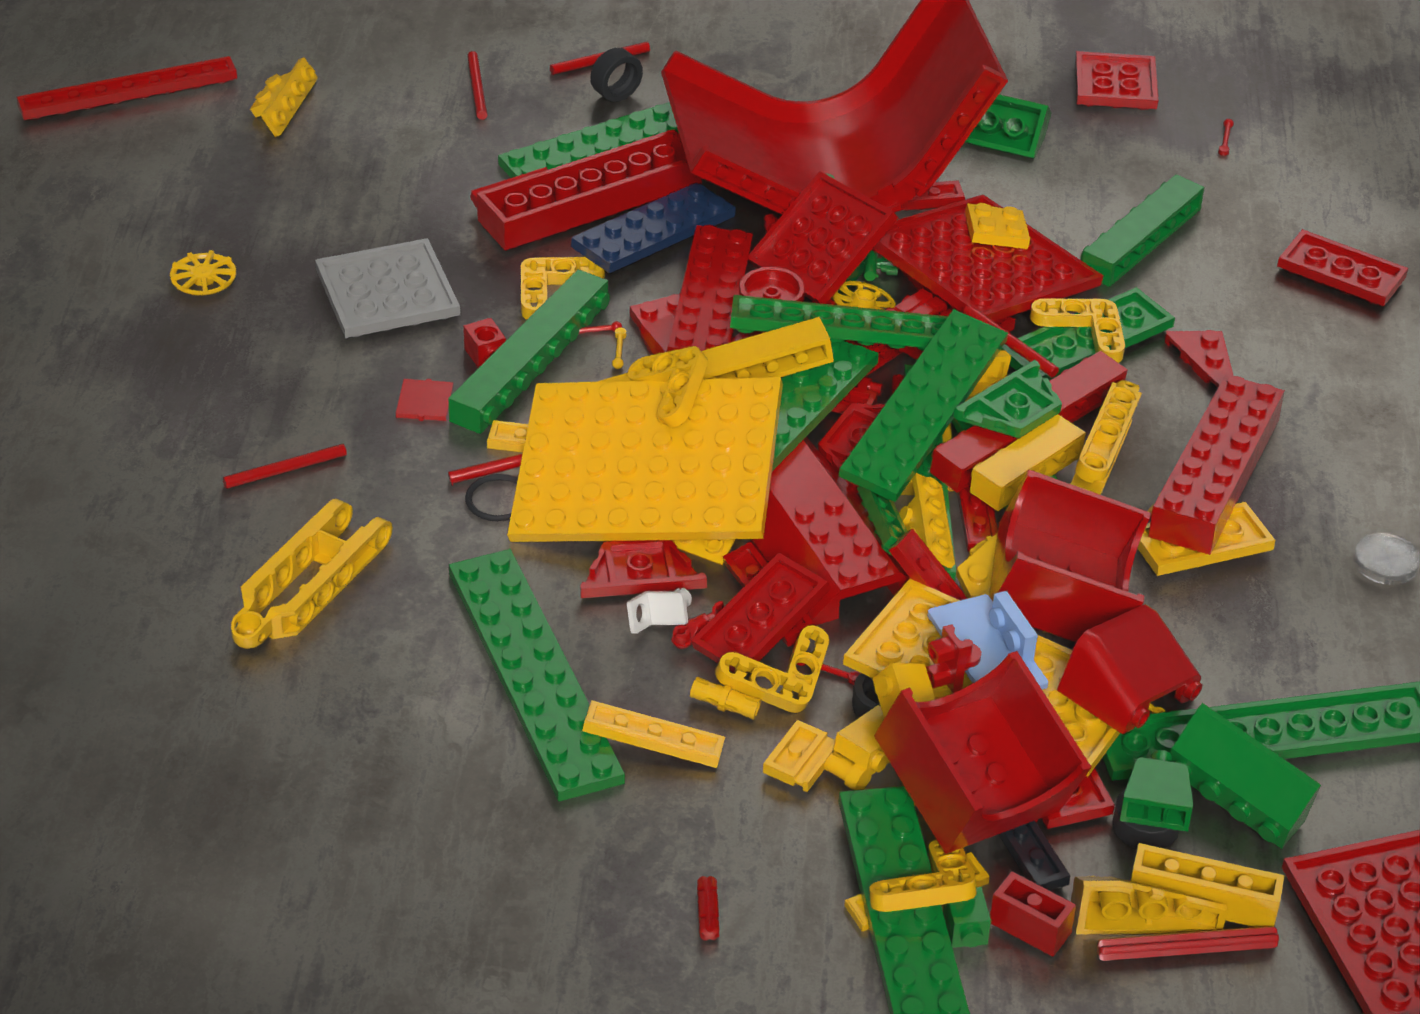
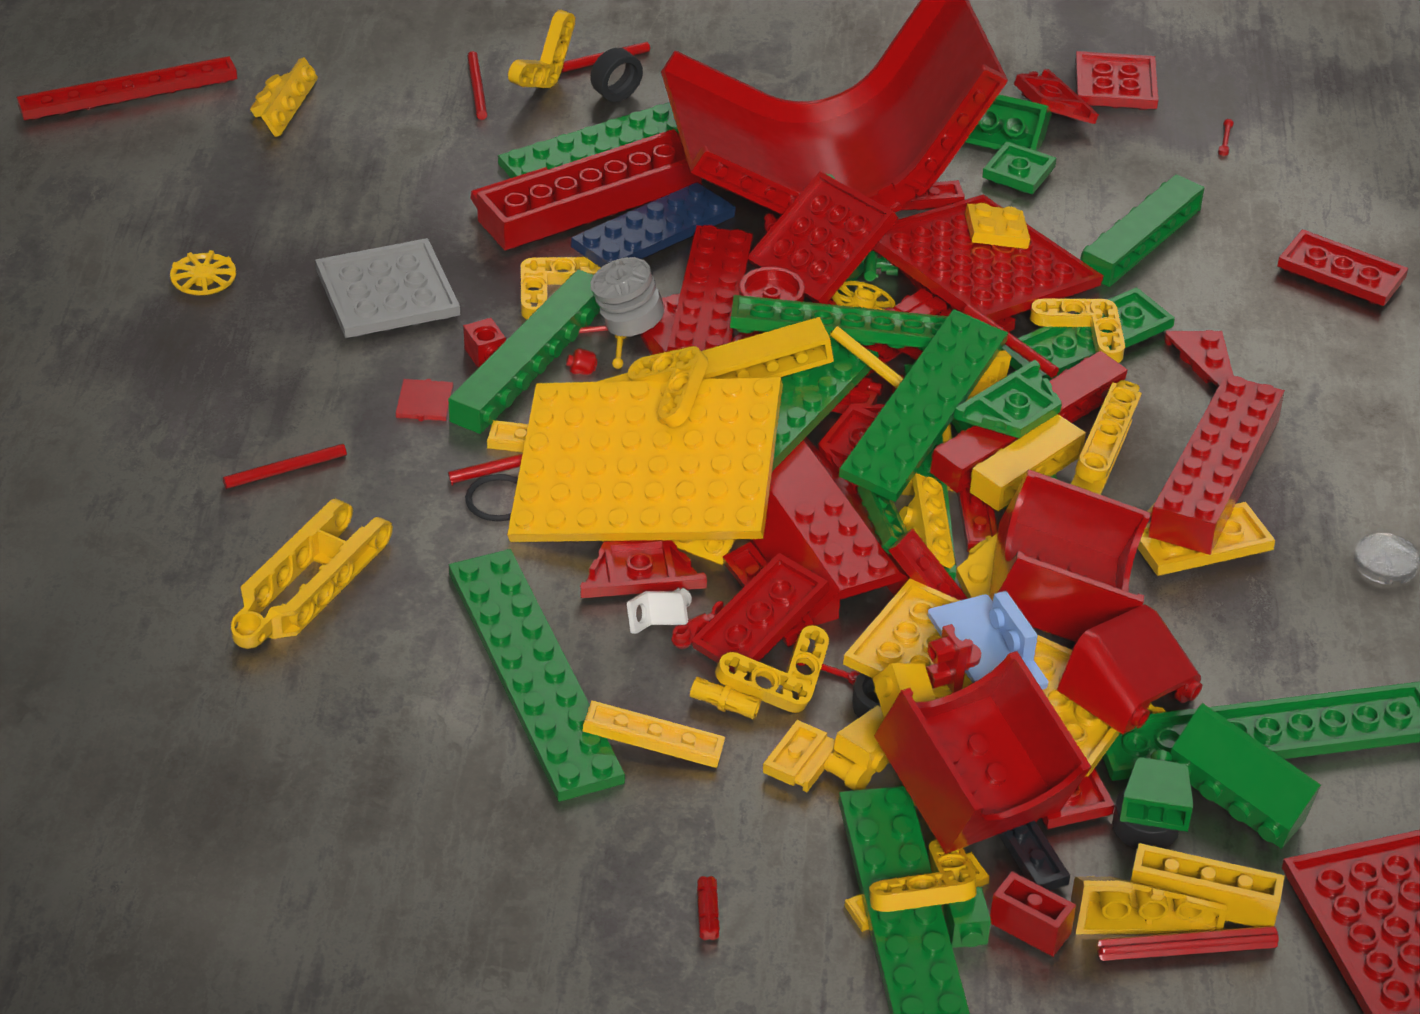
(547, 70): none -> yellow beam
(582, 362): none -> red piece
(627, 296): none -> light grey wheel
(866, 356): none -> yellow bar
(1019, 167): none -> green plate
(1056, 94): none -> red wing

